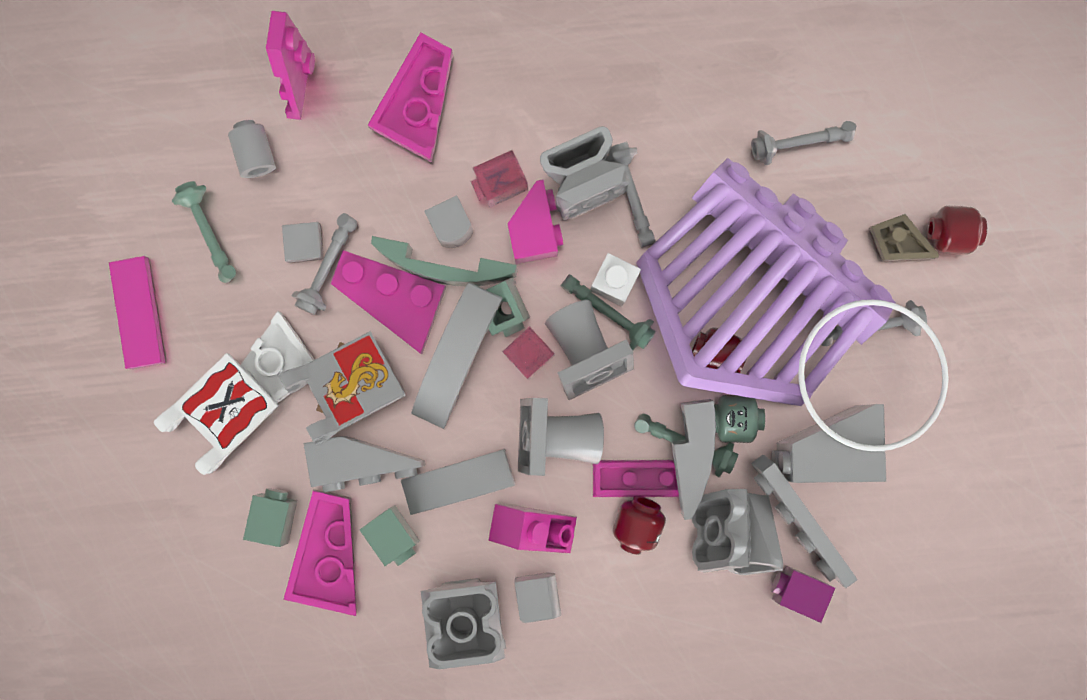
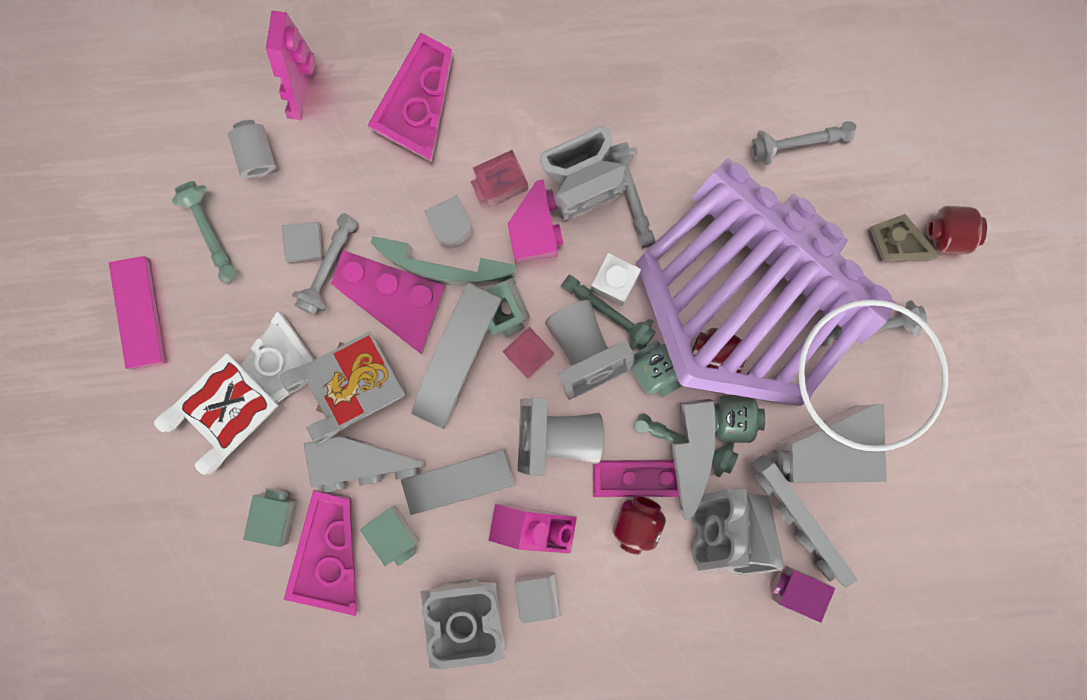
(655, 370): none -> sand green head

